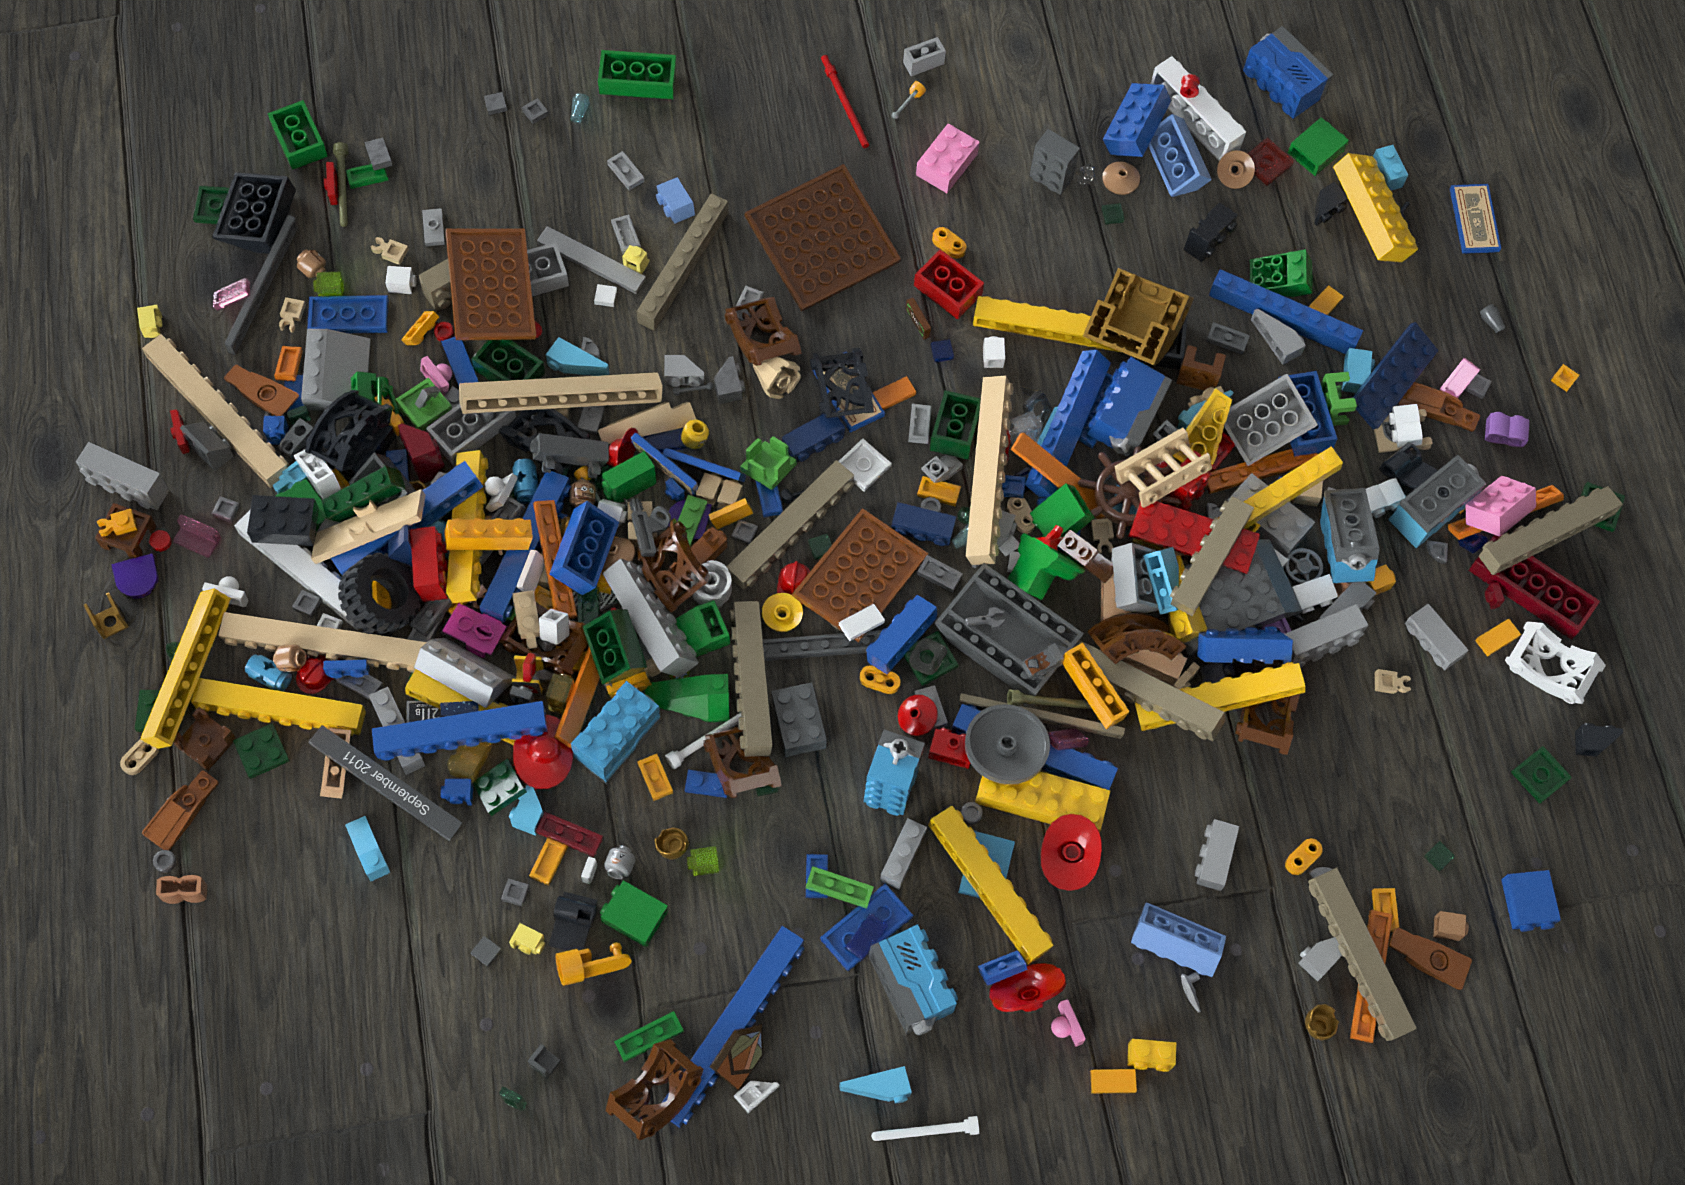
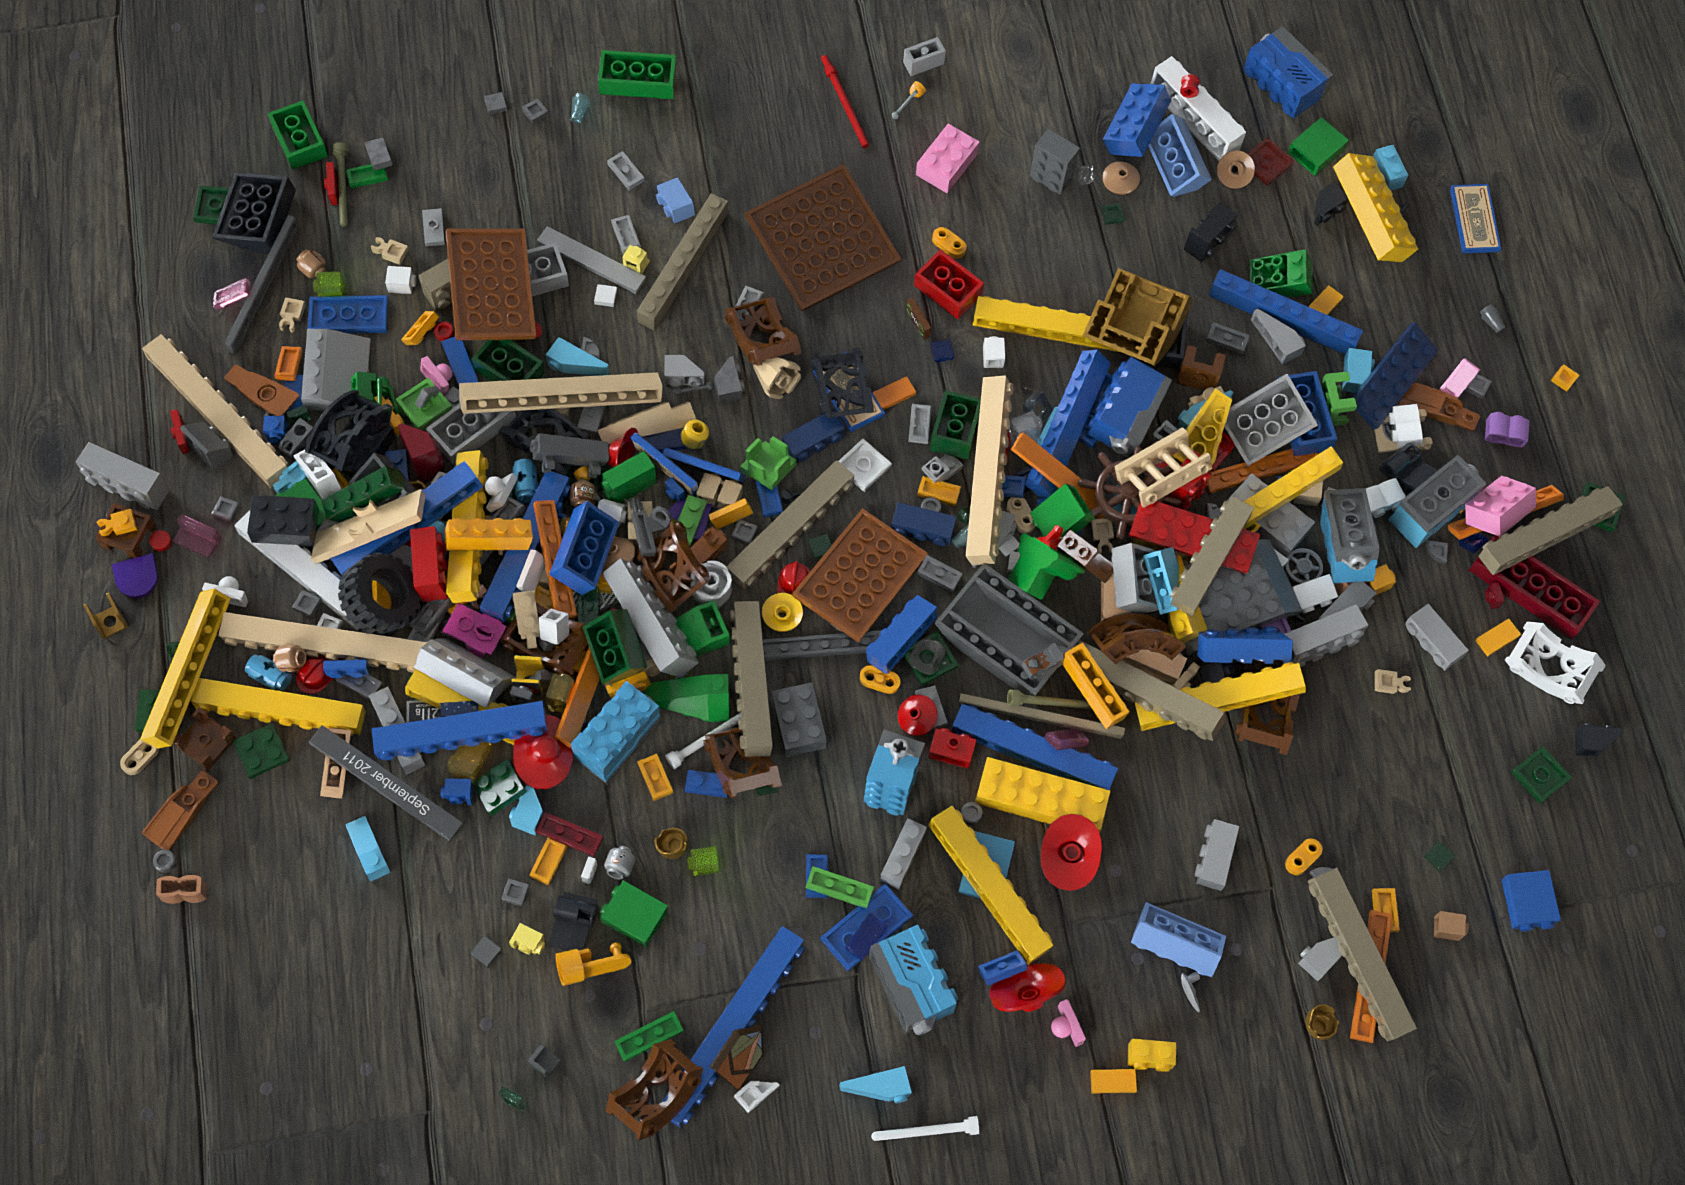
(150, 320): light yellow brick -> none
(400, 546): dark blue slope -> none
(529, 667): red tile -> none
(861, 622): white tile -> none
(988, 619): flat silver bar -> none
(1007, 744): dark grey dish -> none
(1432, 957): dark orange piece -> none

